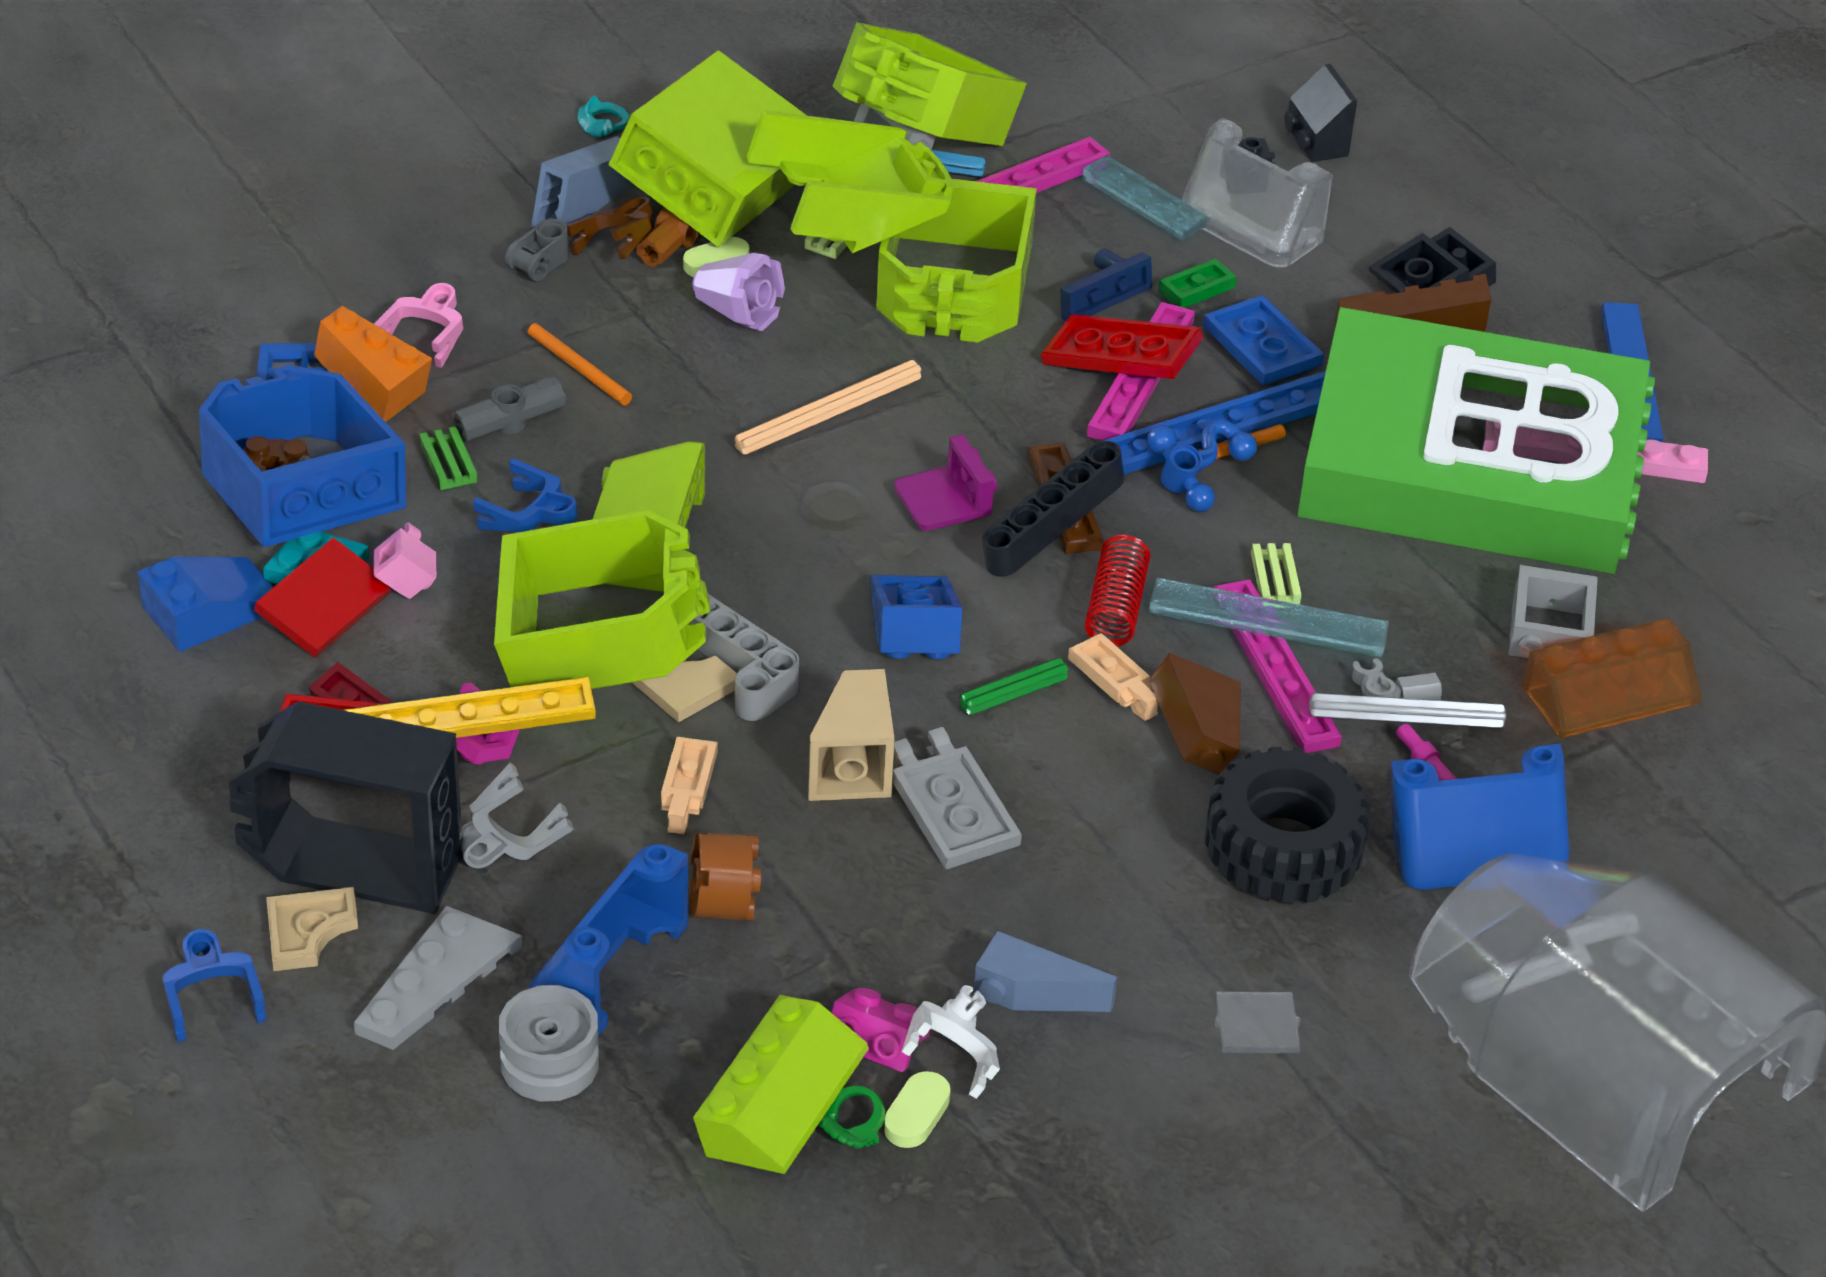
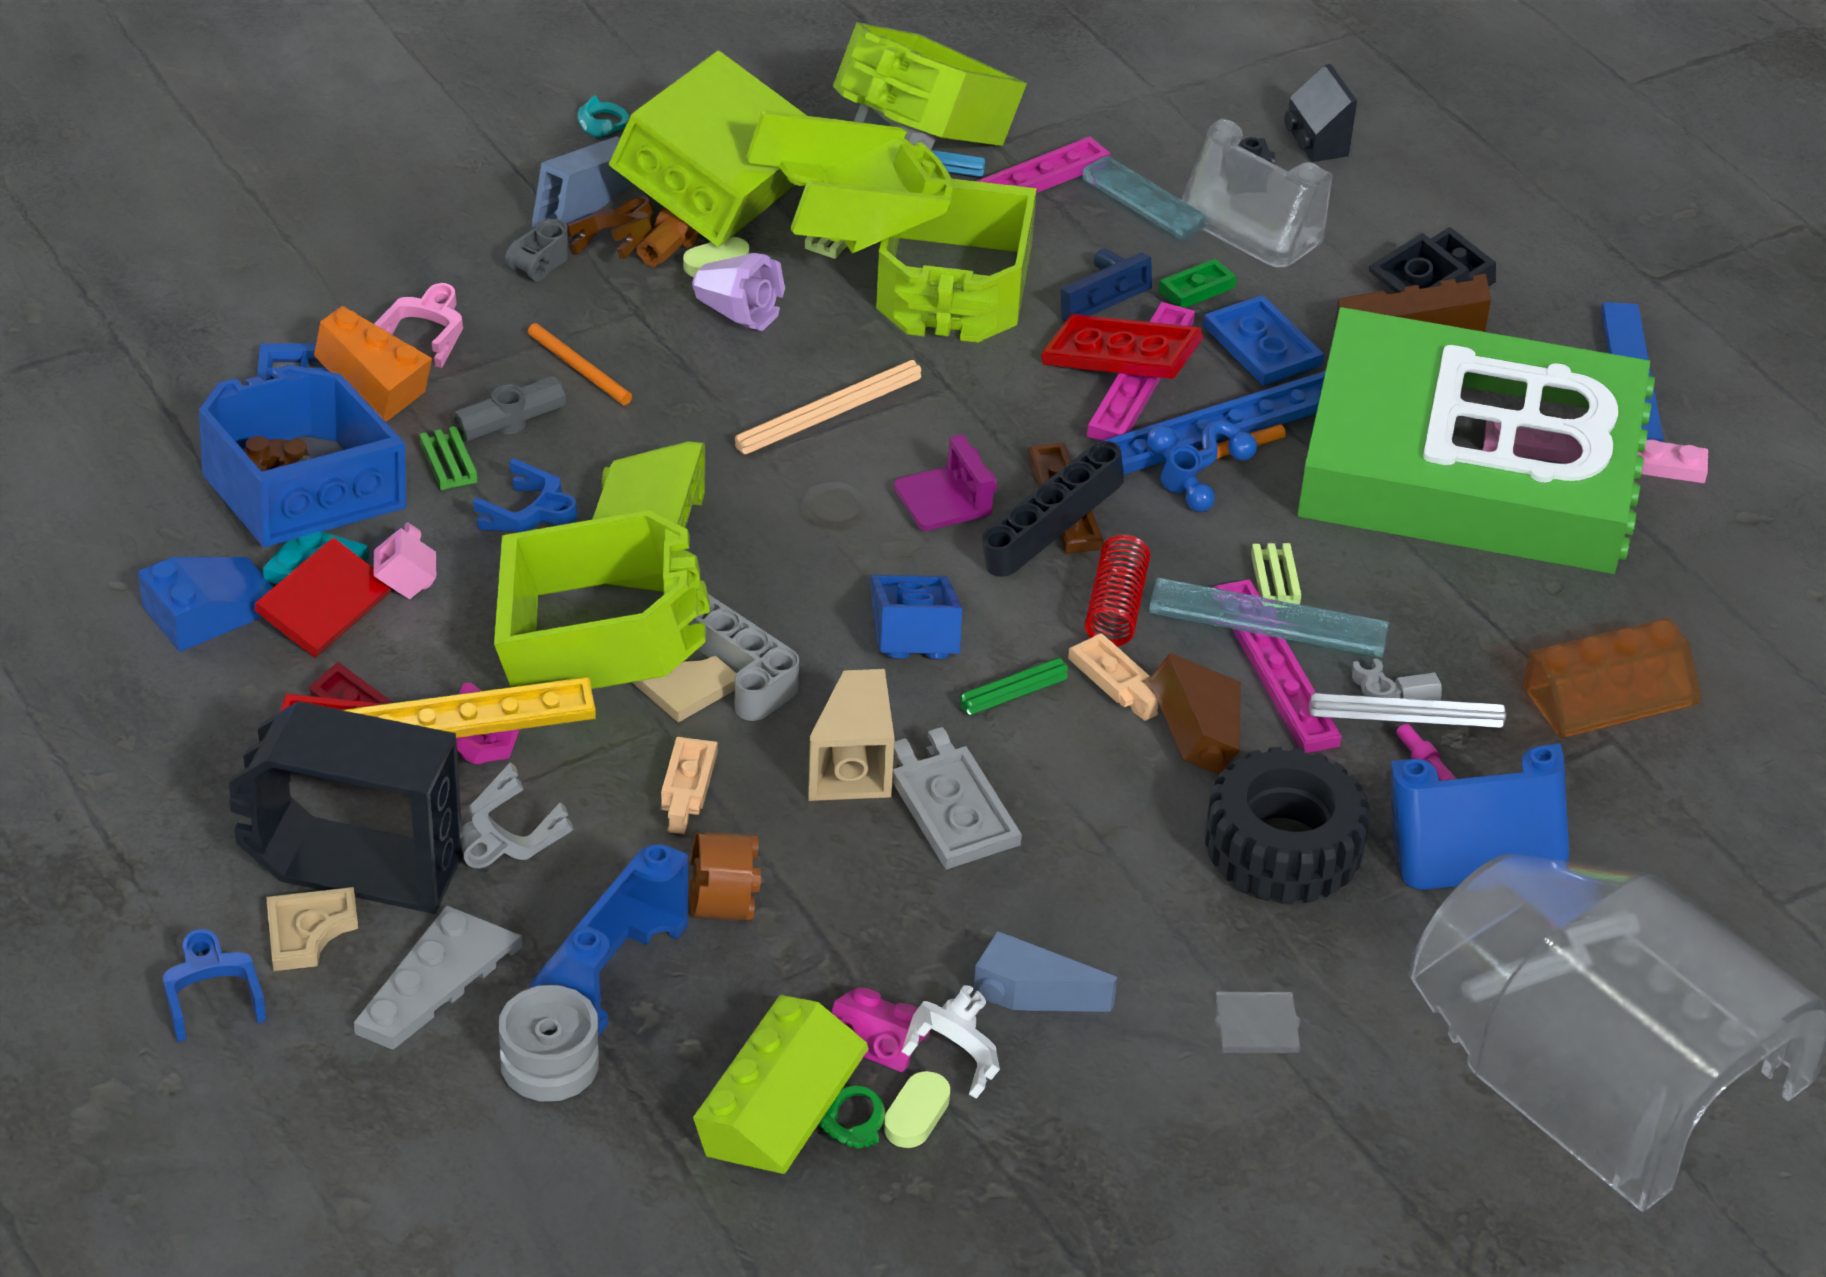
(1550, 591): light grey window -> none

